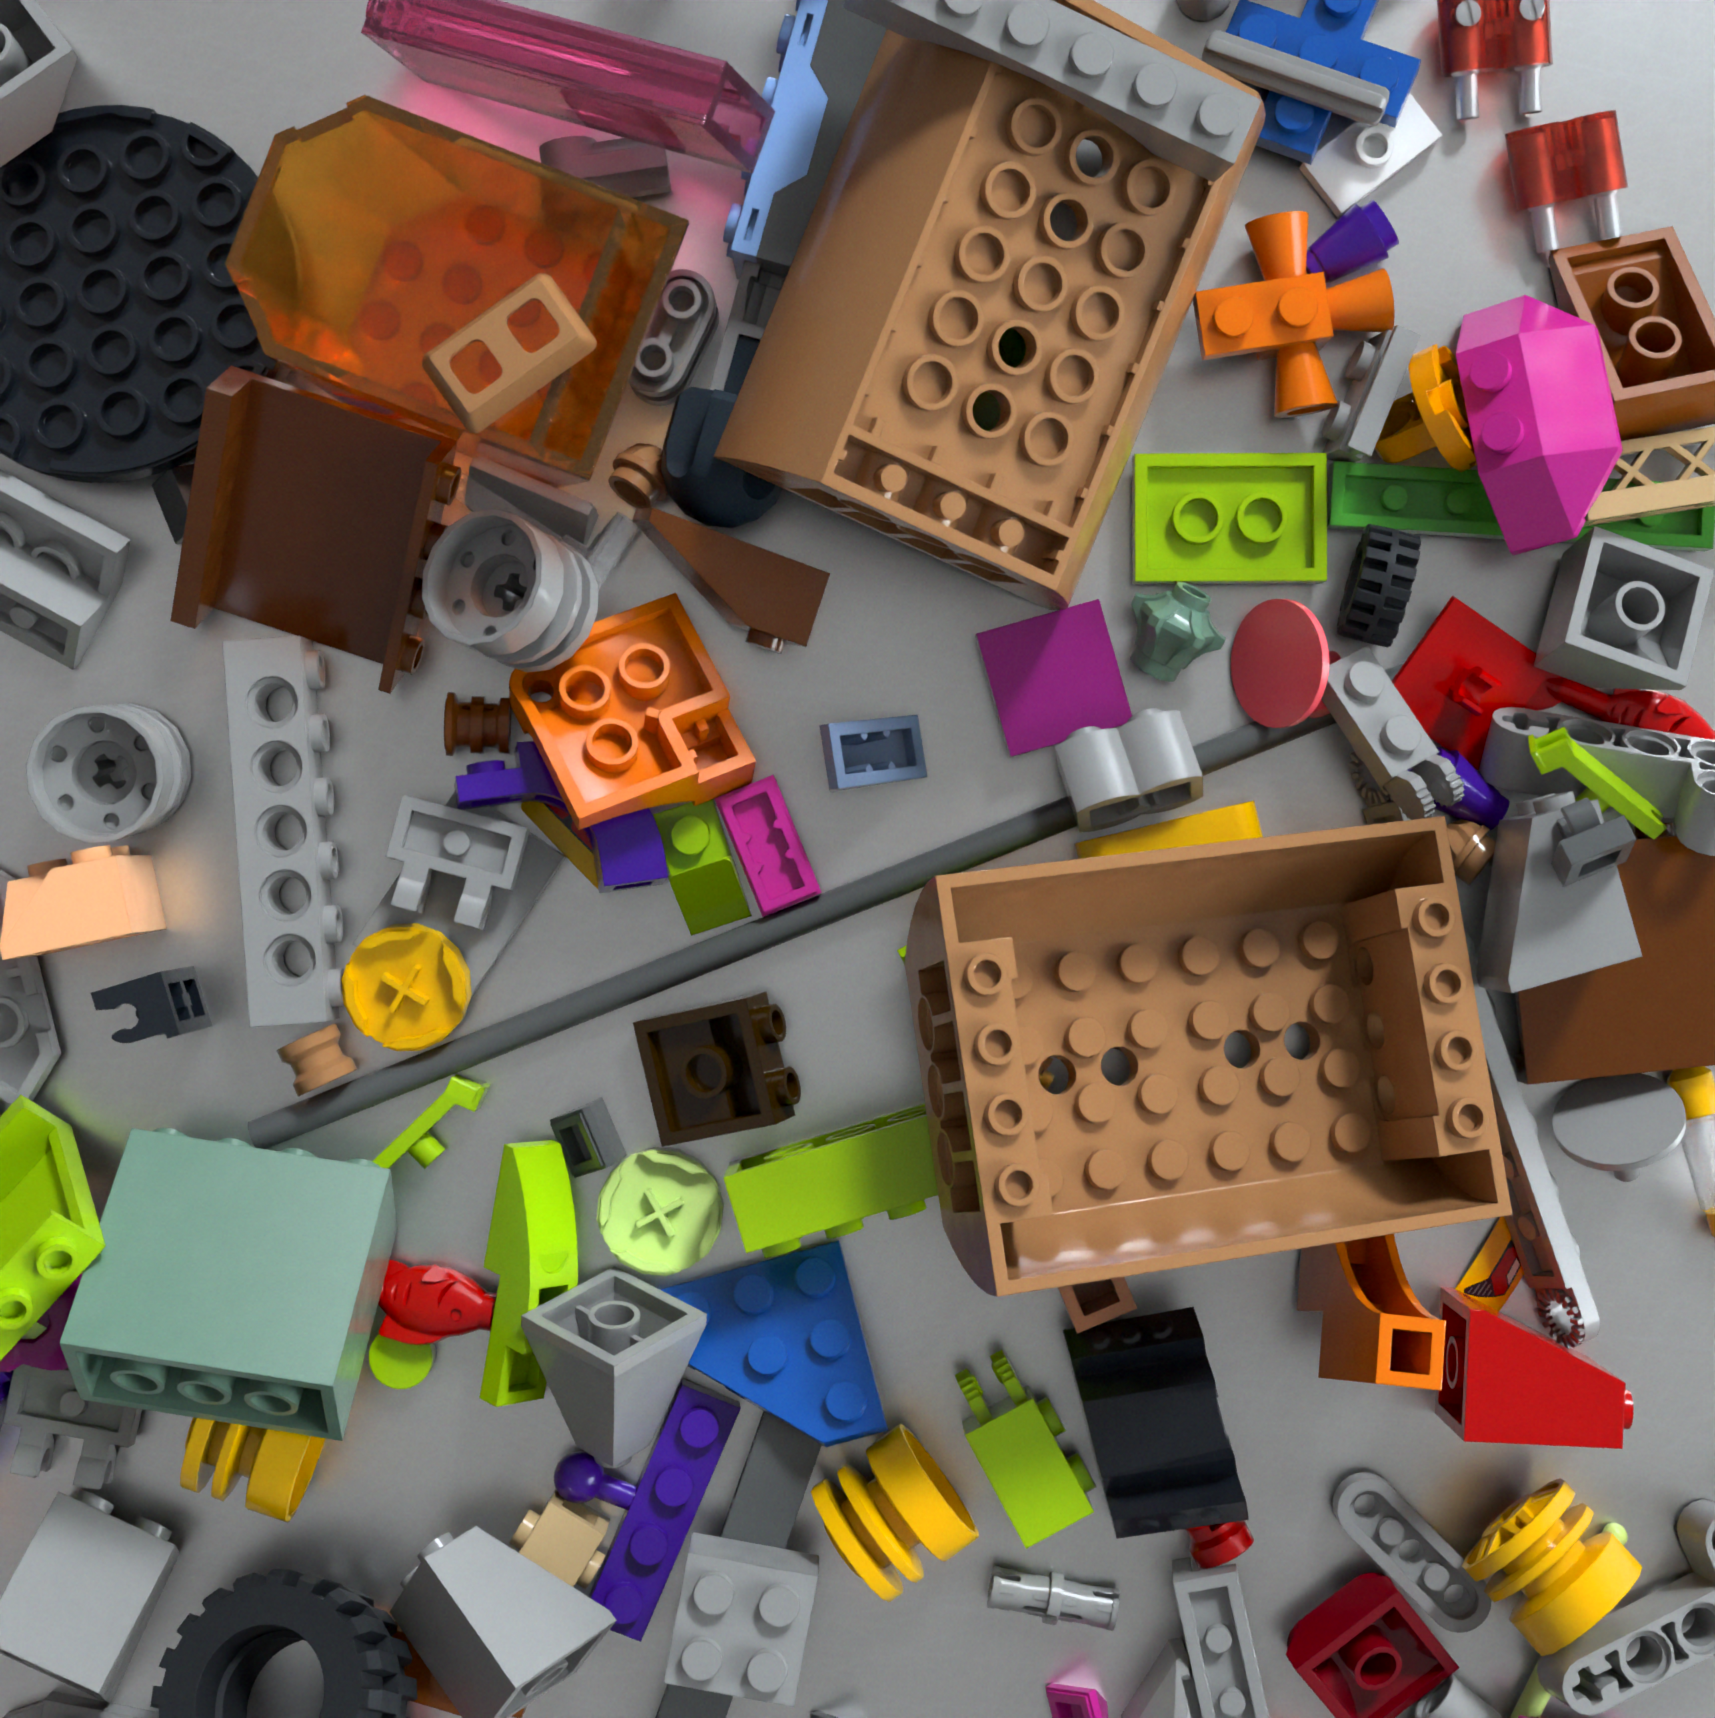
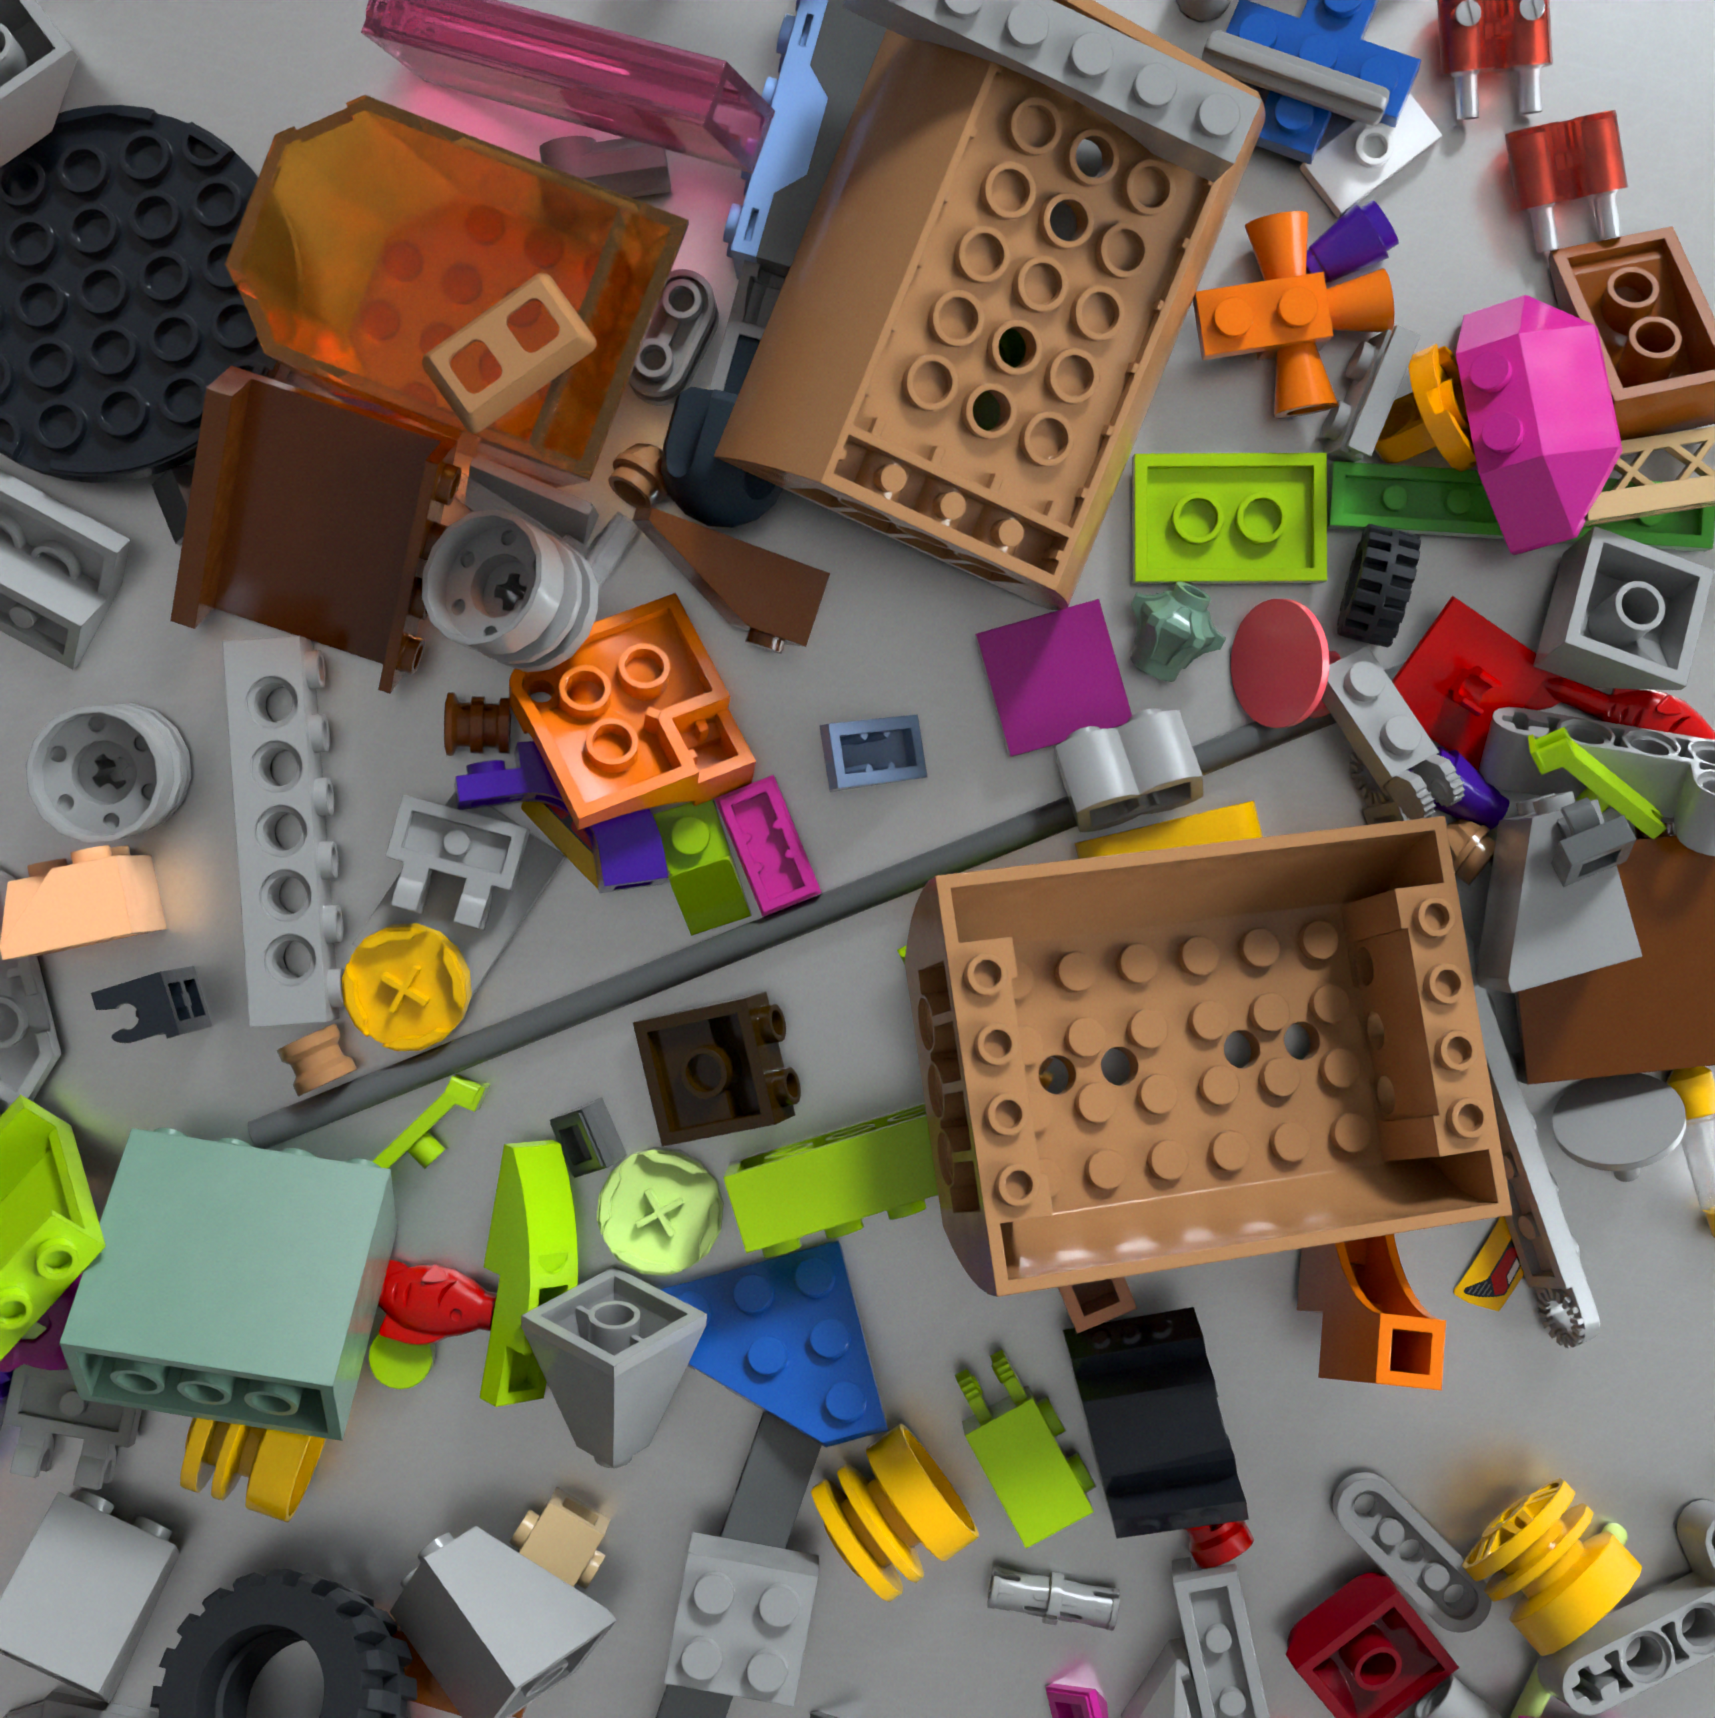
(656, 1508): dark purple plate -> none
(1522, 1385): red slope -> none

